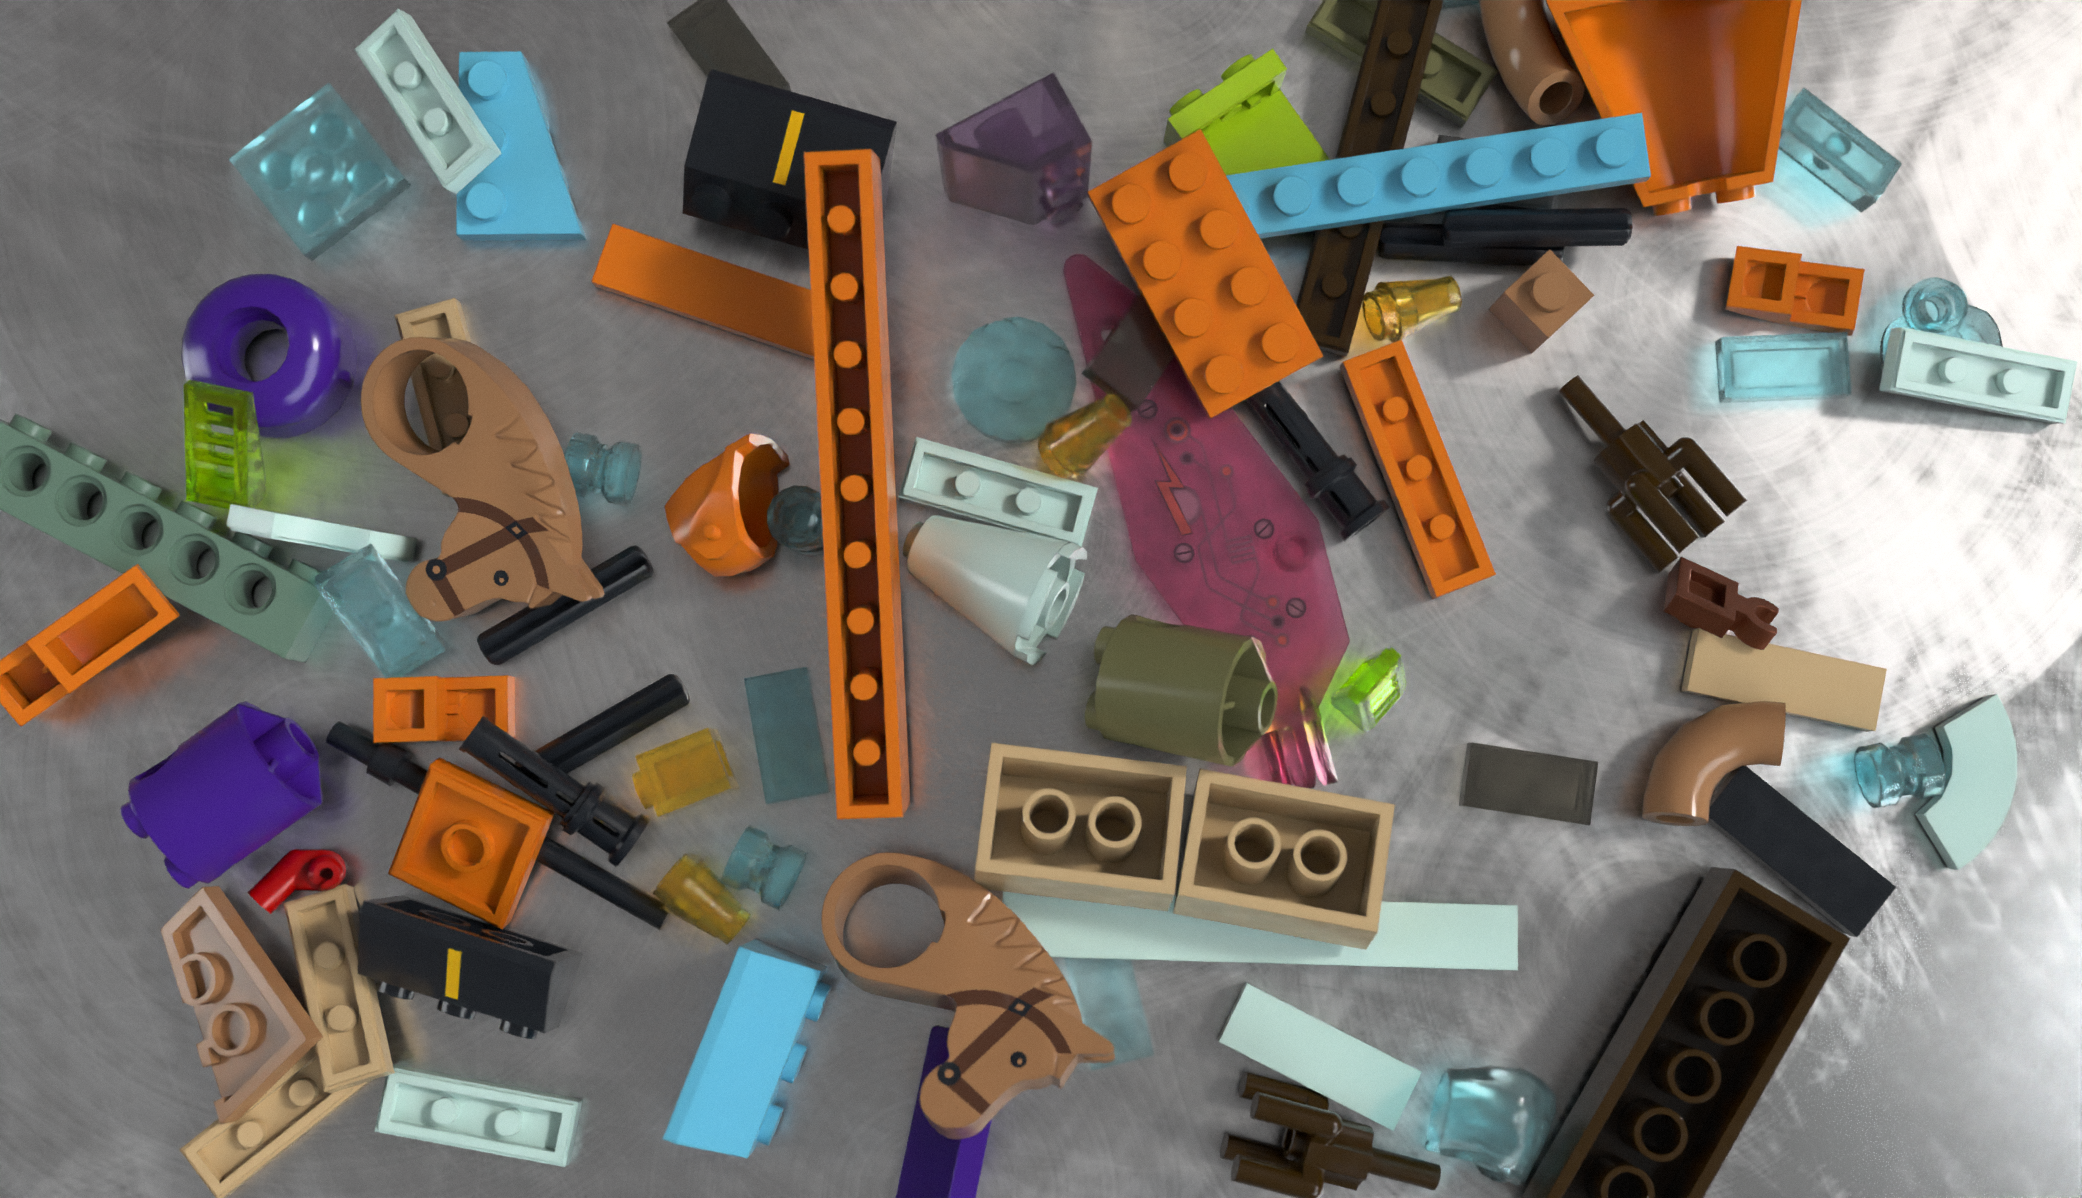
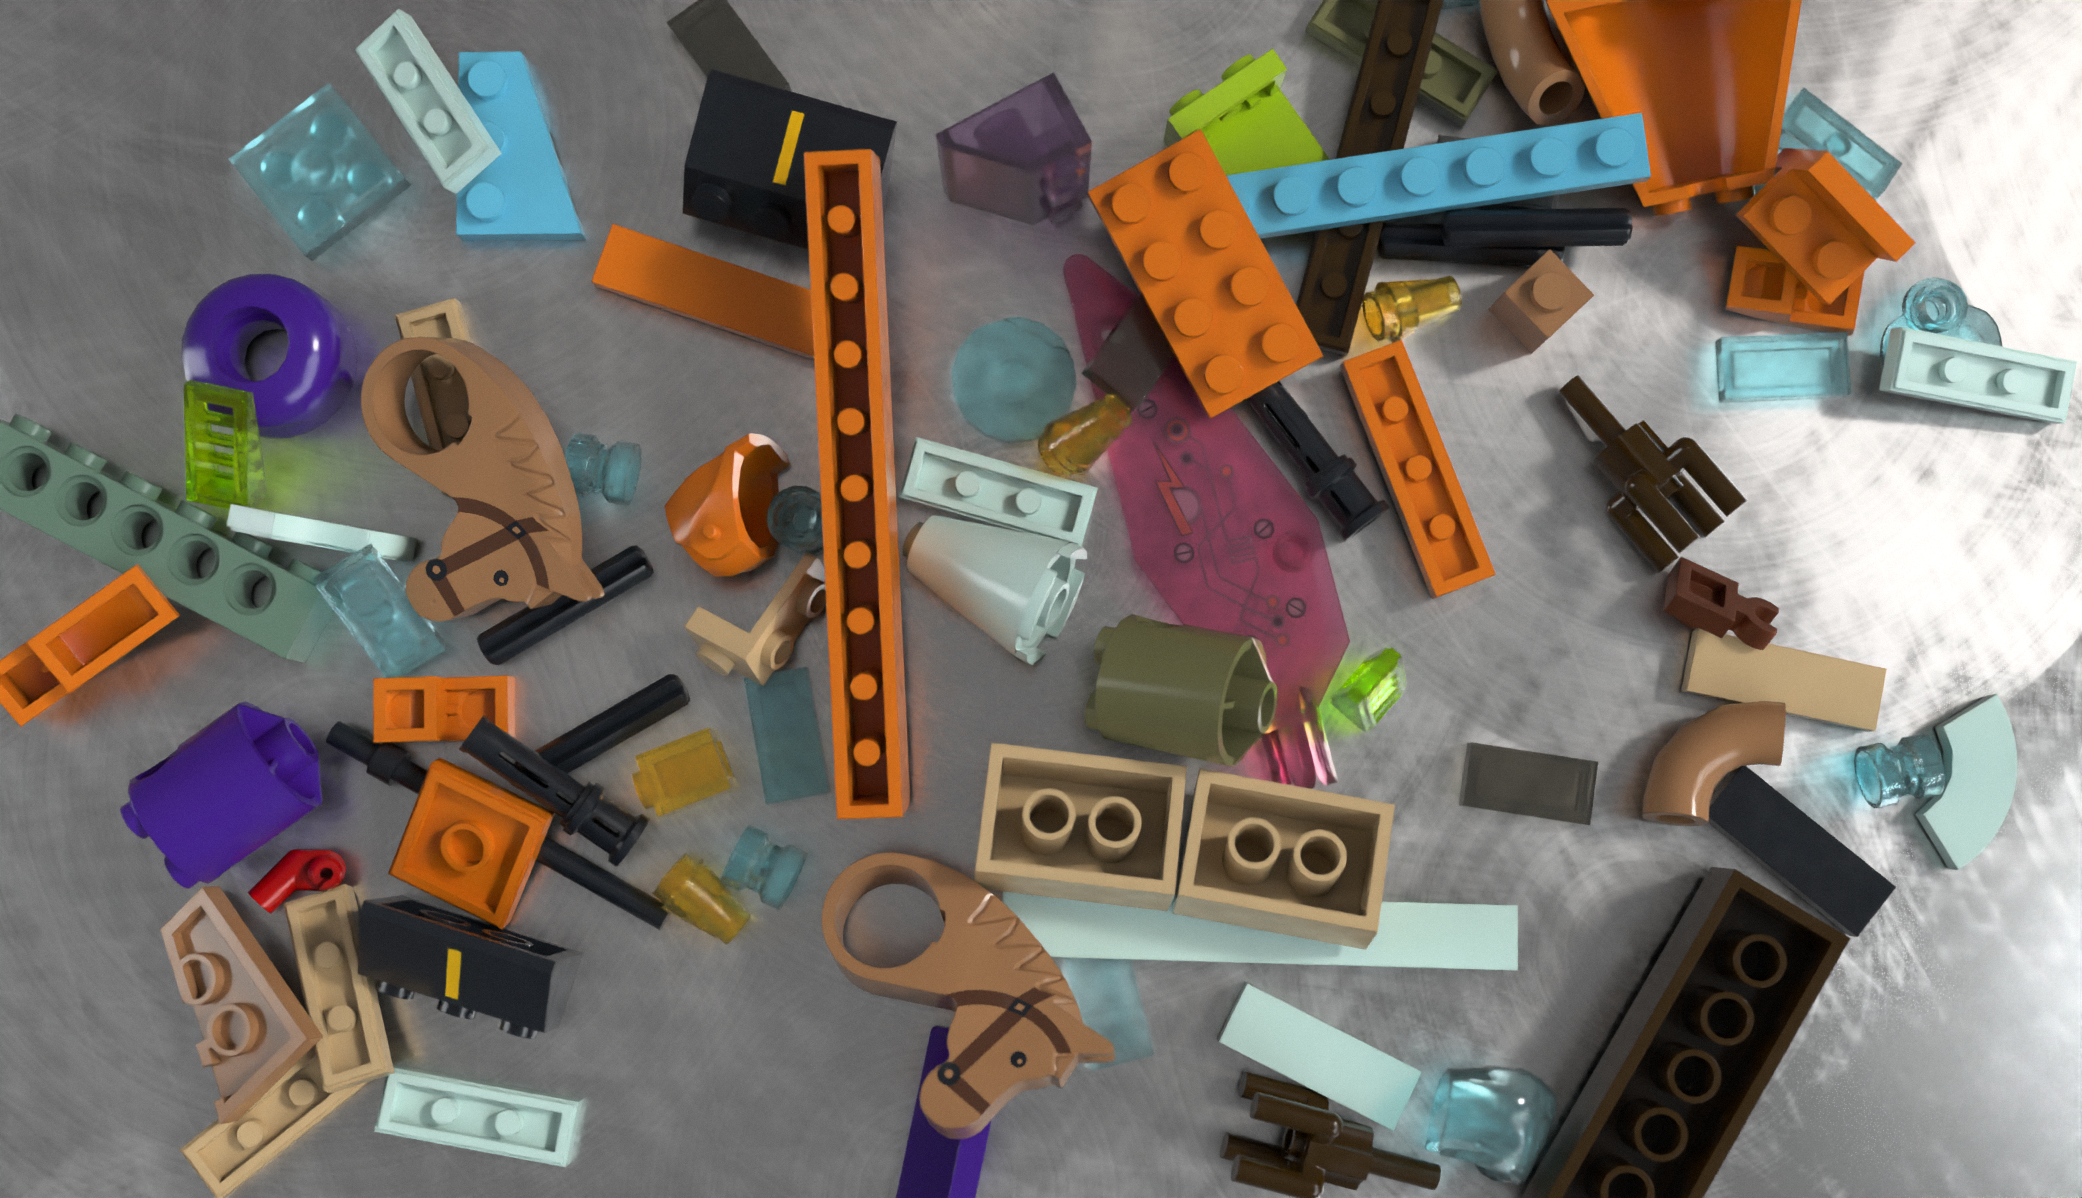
(748, 1051): medium azure slope -> none
(772, 638): none -> tan bracket
(1822, 222): none -> orange bracket

